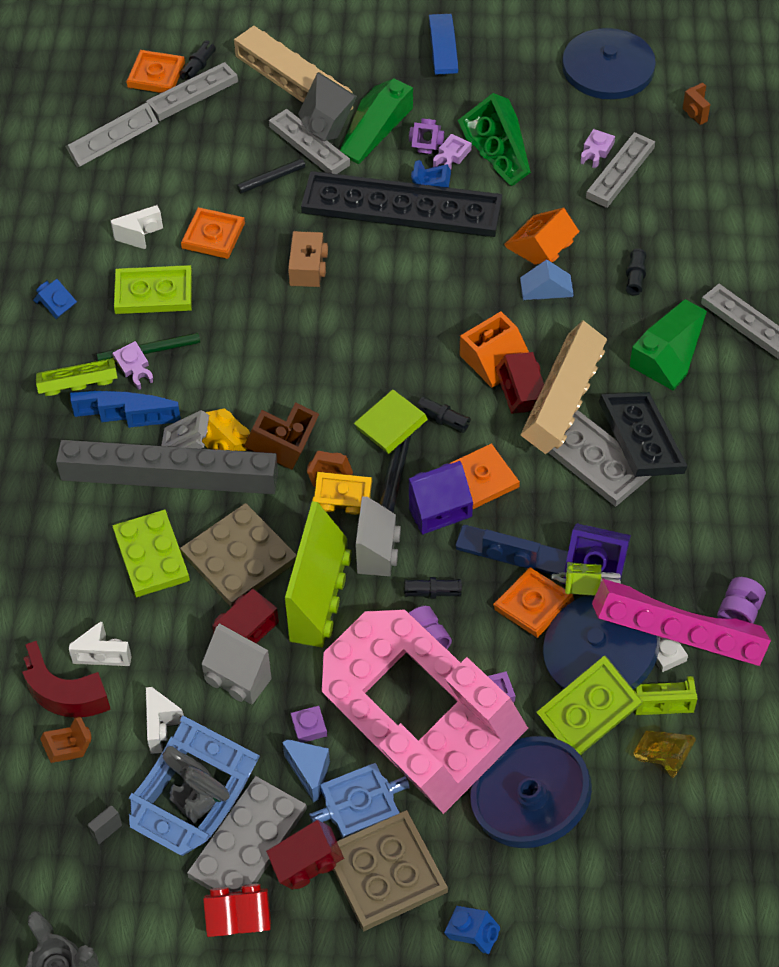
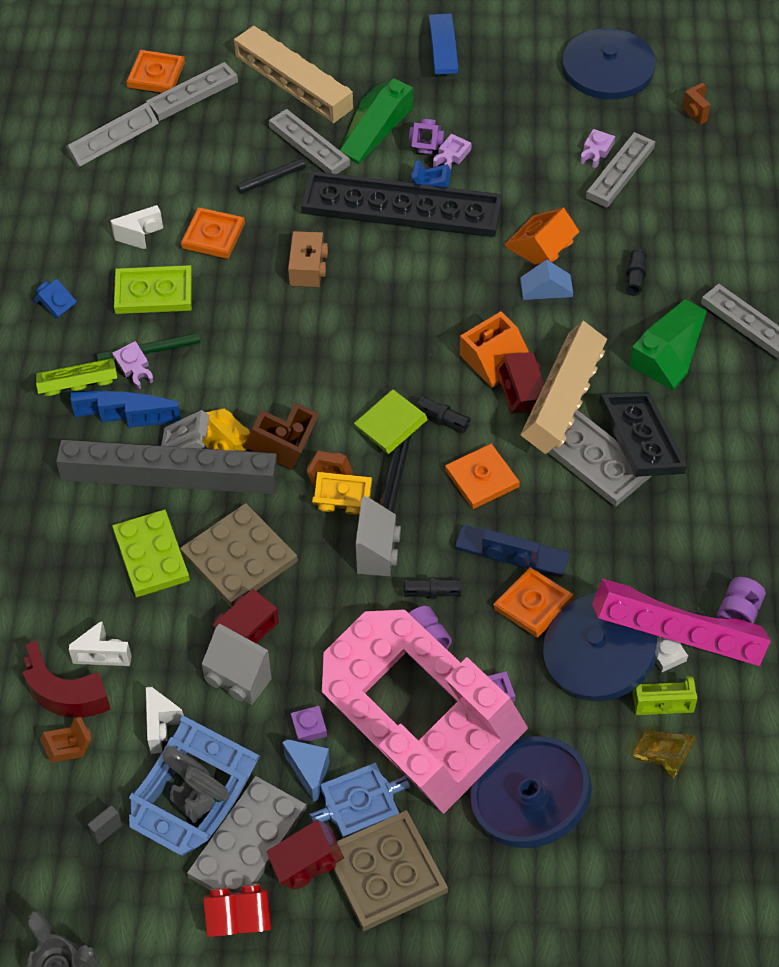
(197, 60): black pin -> none
(316, 579): lime slope -> none
(326, 108): dark grey slope -> none
(440, 497): dark purple slope -> none
(473, 927): blue bracket -> none
(497, 136): green wedge -> none
(584, 578): lime piece -> none
(590, 706): lime plate -> none
(598, 547): dark purple slope -> none

